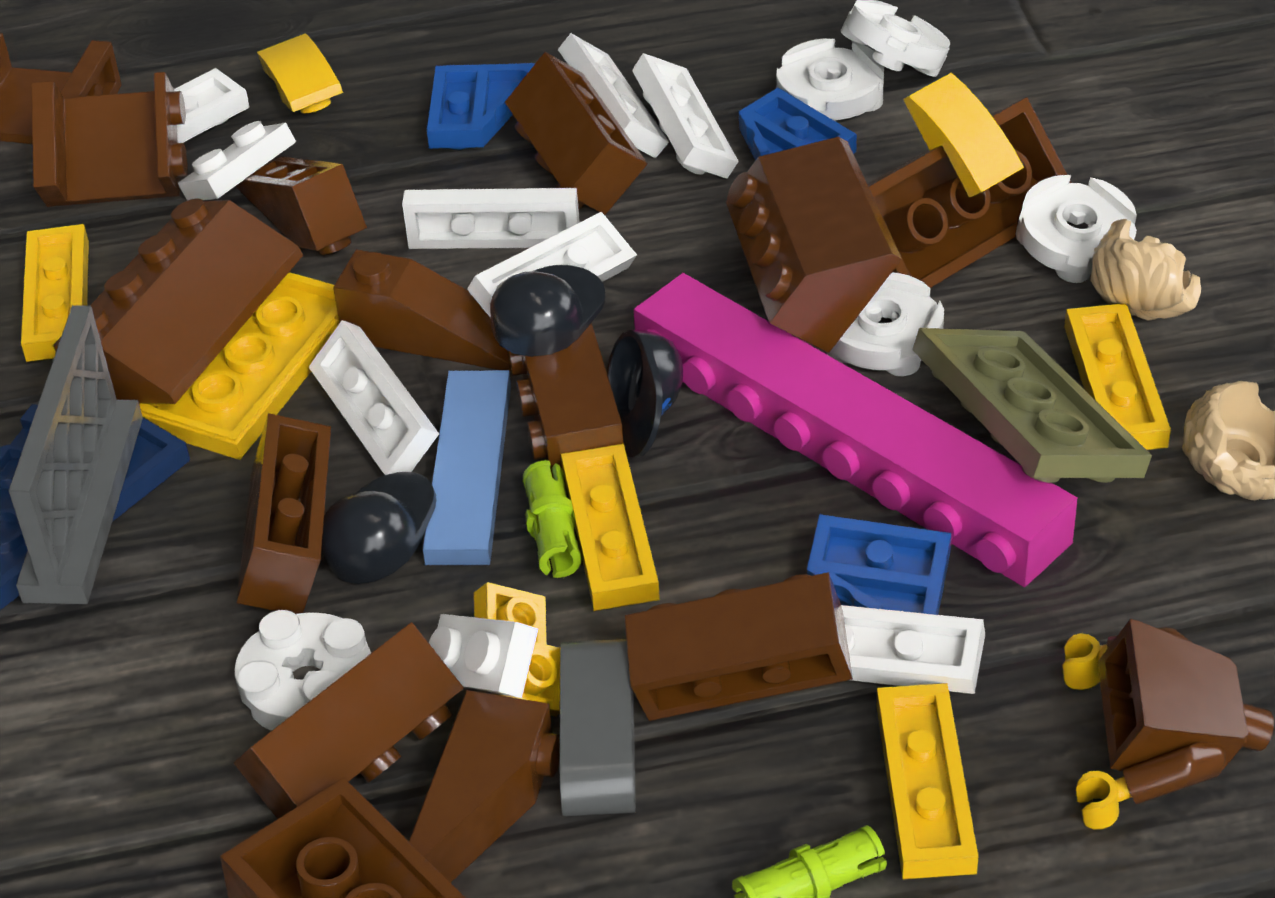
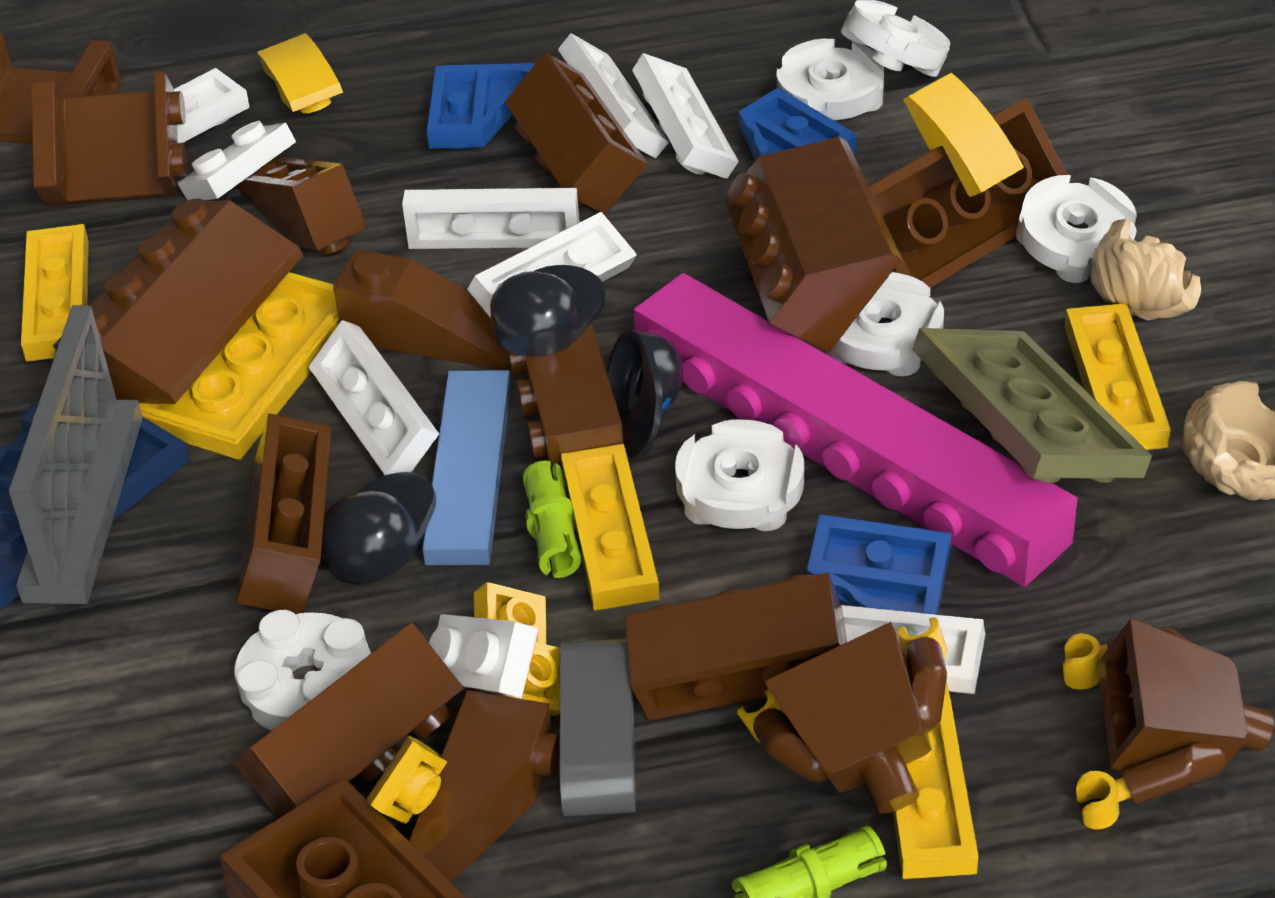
(408, 781): none -> yellow slope
(739, 503): none -> white plate
(858, 713): none -> reddish brown torso

